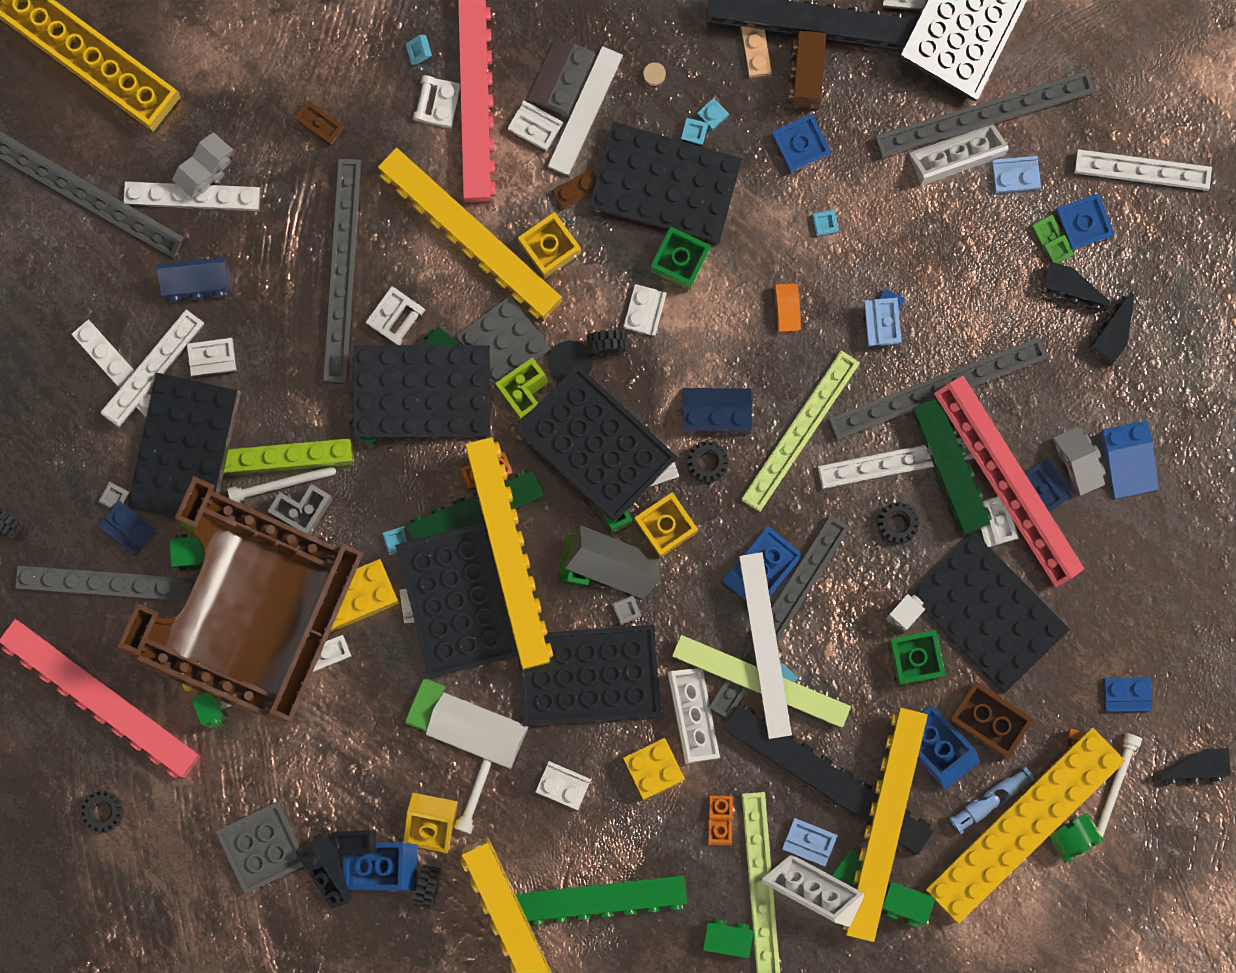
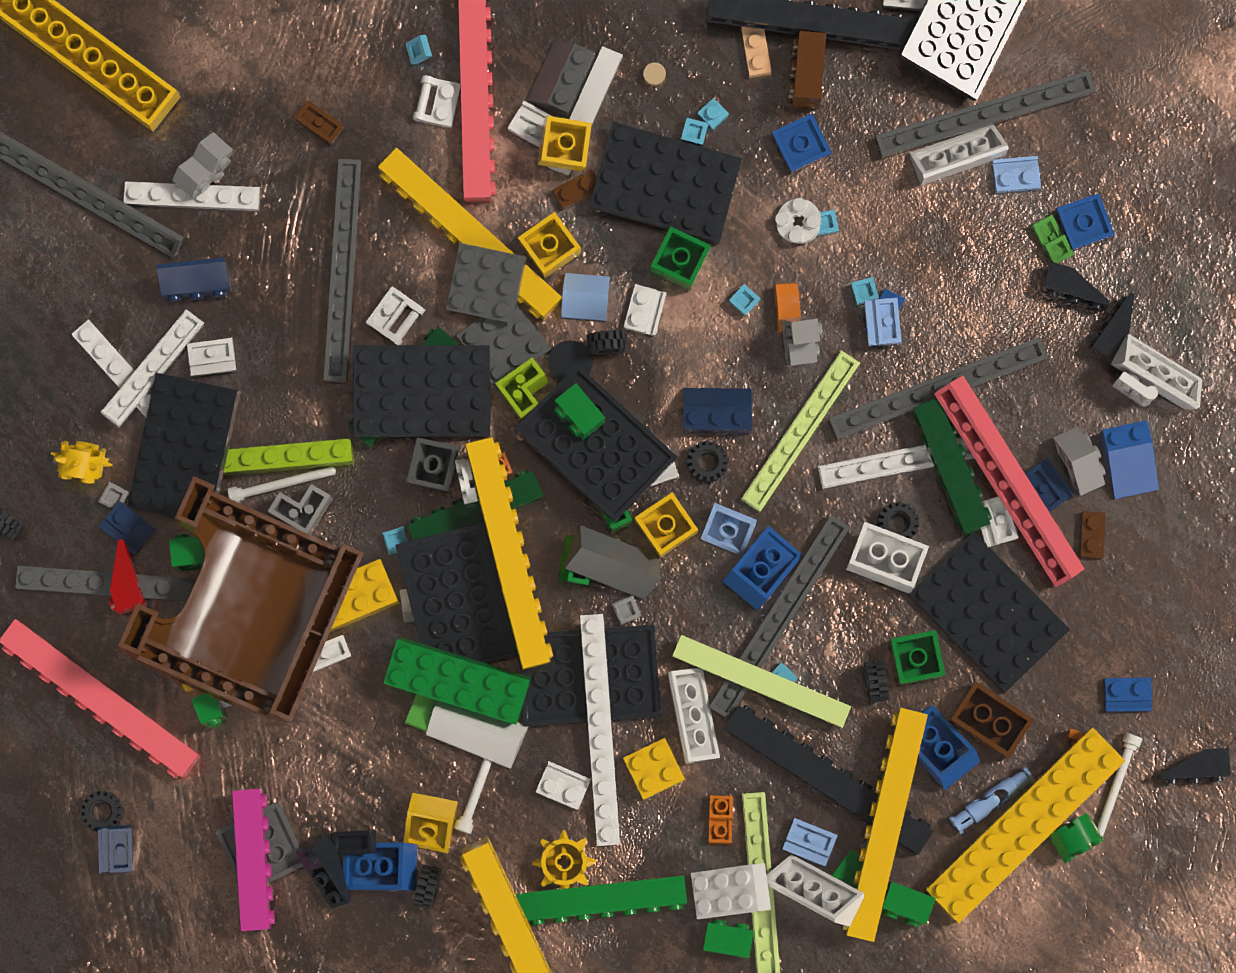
(81, 461): none -> yellow brick
(115, 849): none -> dark blue plate
(124, 584): none -> red slope
(252, 859): none -> dark pink brick
(432, 464): none -> dark grey slope
(457, 680): none -> green brick
(466, 480): none -> white plate
(486, 283): none -> dark grey plate
(564, 143): none -> yellow brick
(573, 851): none -> yellow brick
(579, 412): none -> green brick
(585, 297): none -> light blue slope
(600, 729): none -> white plate
(728, 529): none -> light blue slope
(730, 891): none -> white brick
(744, 300): none -> medium azure plate
(765, 645): white tile -> none
(800, 339): none -> light grey brick
(811, 221): none -> white plate
(864, 290): none -> medium azure plate
(876, 681): none -> black tyre
(887, 557): none -> white slope
(906, 613): white brick -> none
(1092, 534): none -> reddish brown plate
(1133, 389): none -> white plate
(1143, 170): white plate -> none
(1160, 372): none -> white slope

